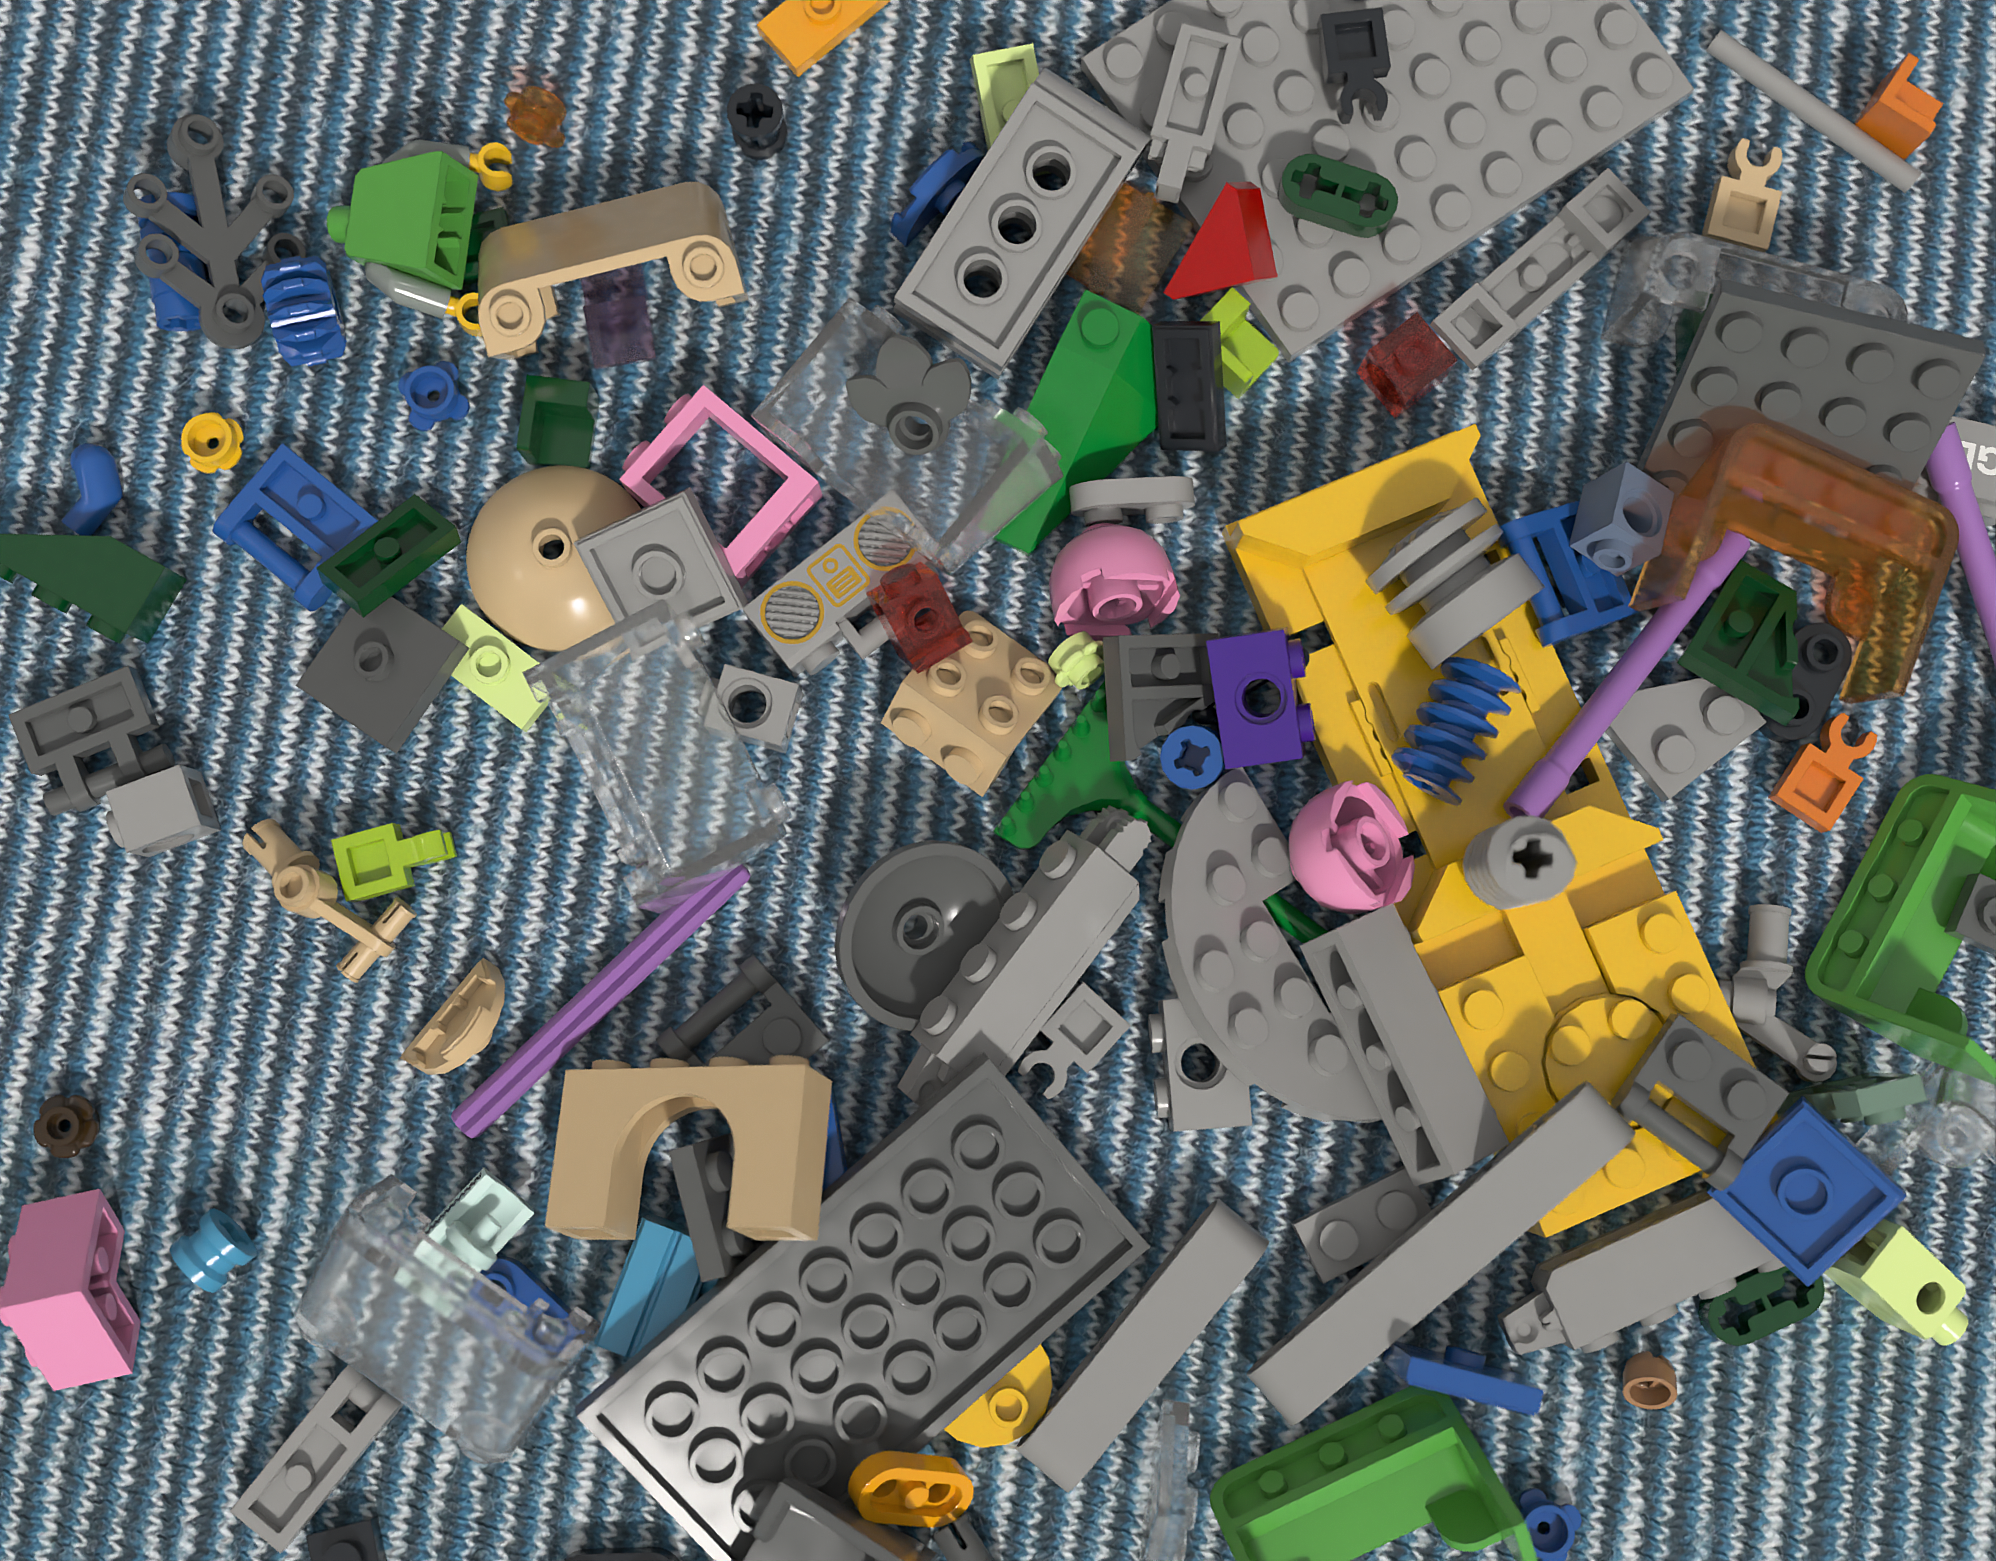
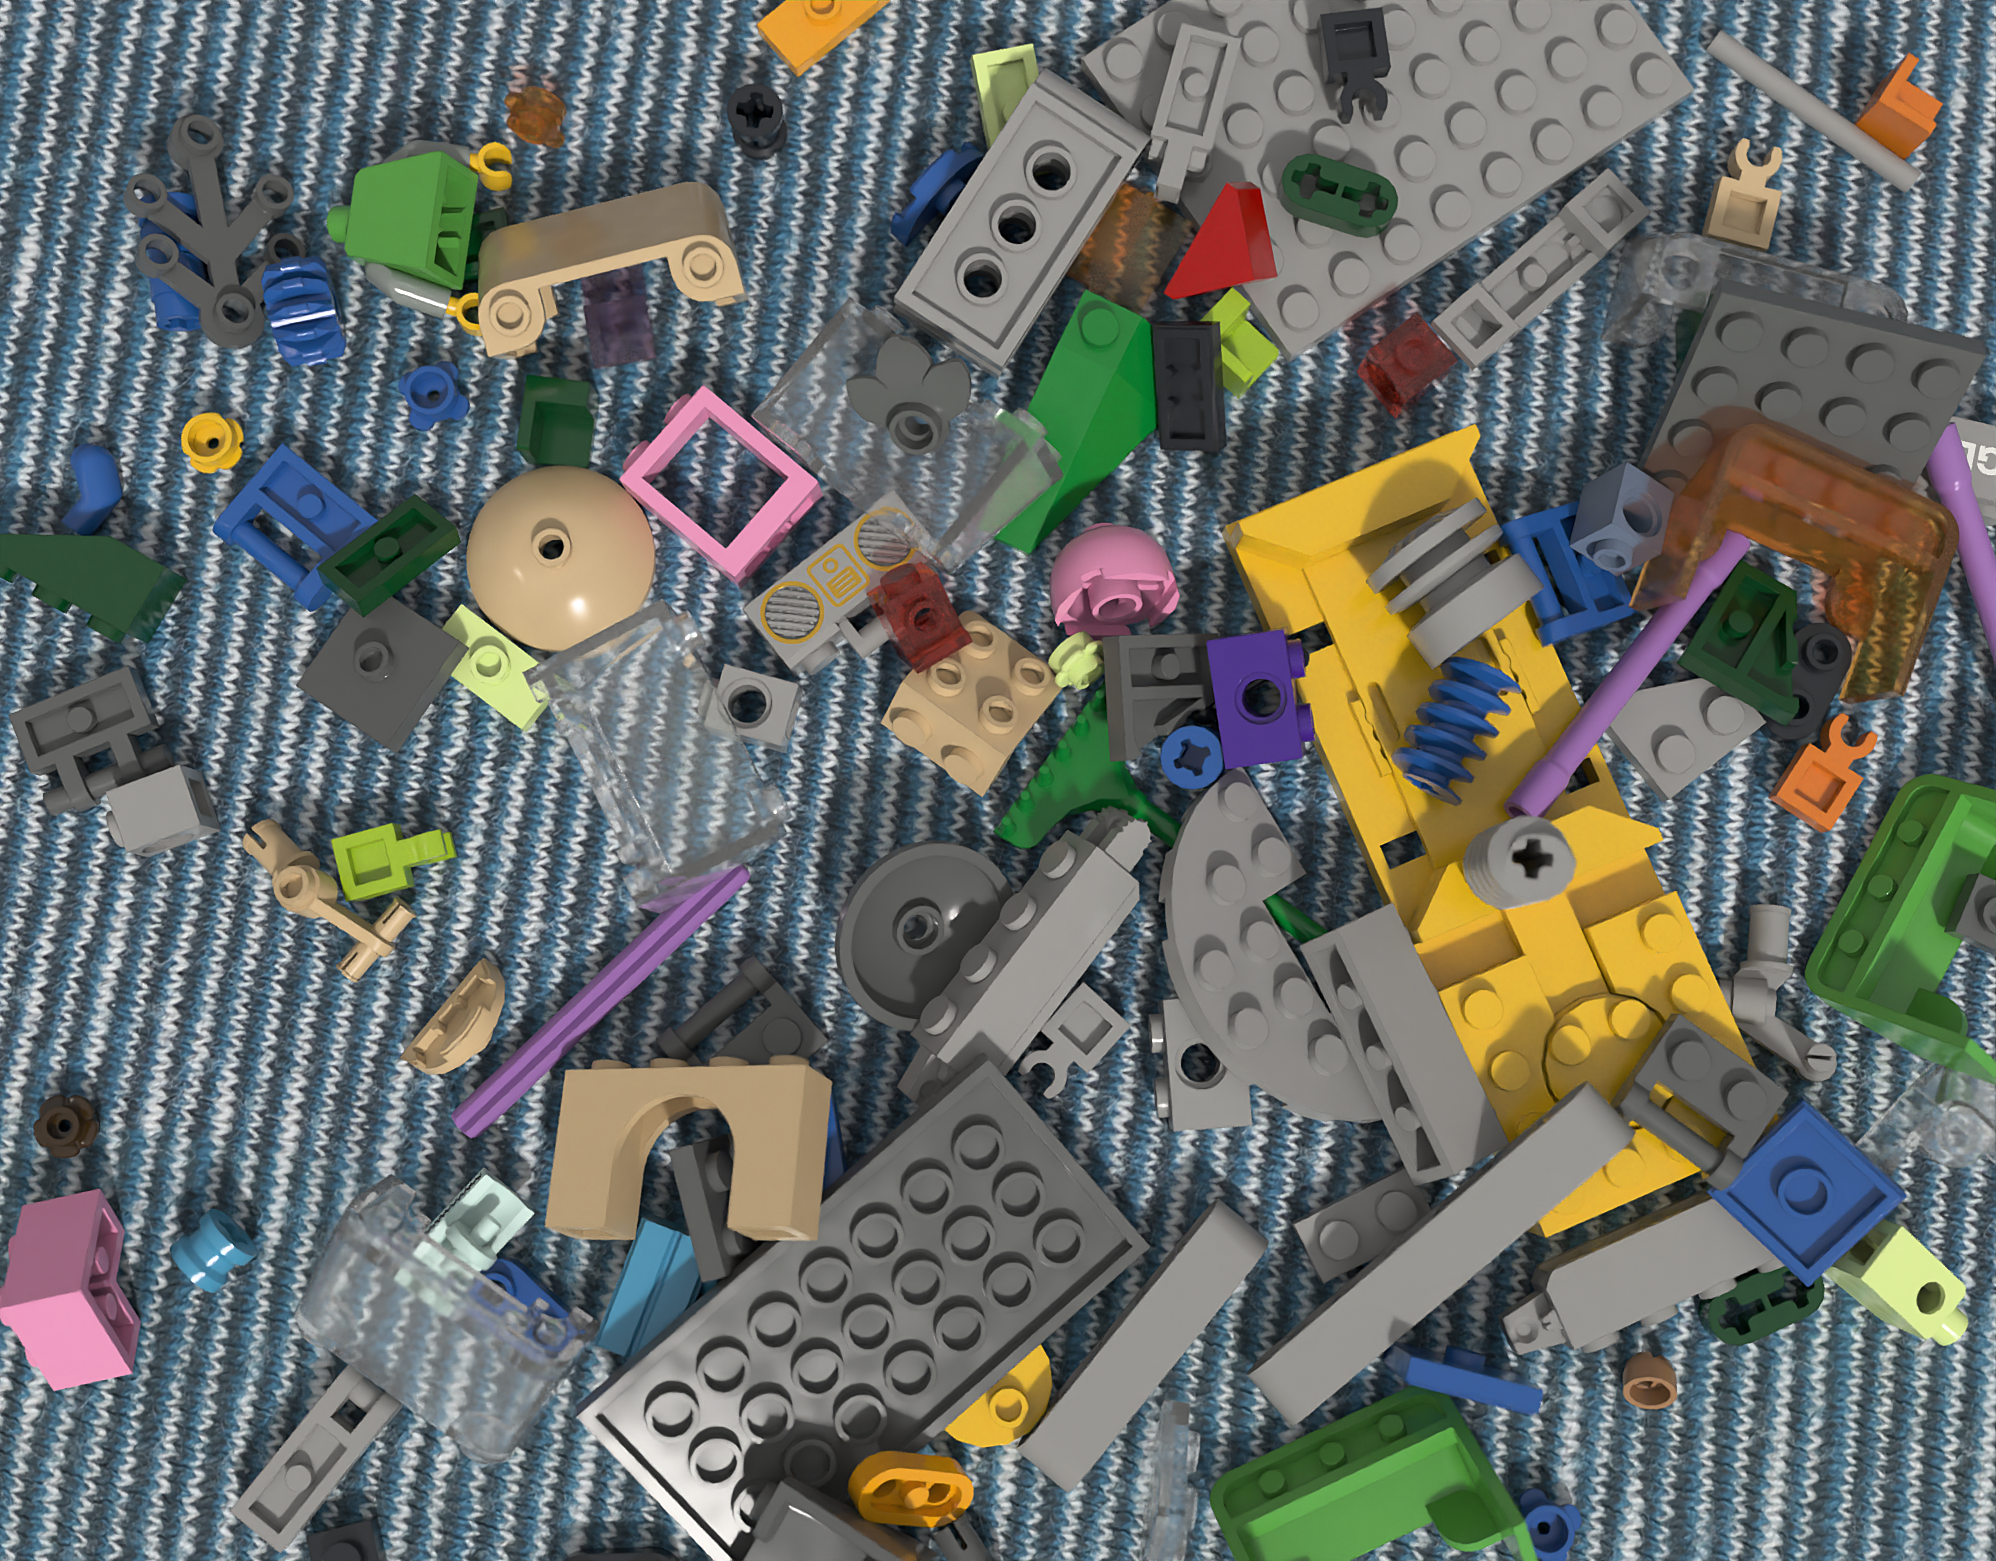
(662, 555): light grey plate -> none
(1110, 499): light grey plate -> none
(1350, 849): bright pink cylinder -> none
(1866, 1097): sand green wing -> none

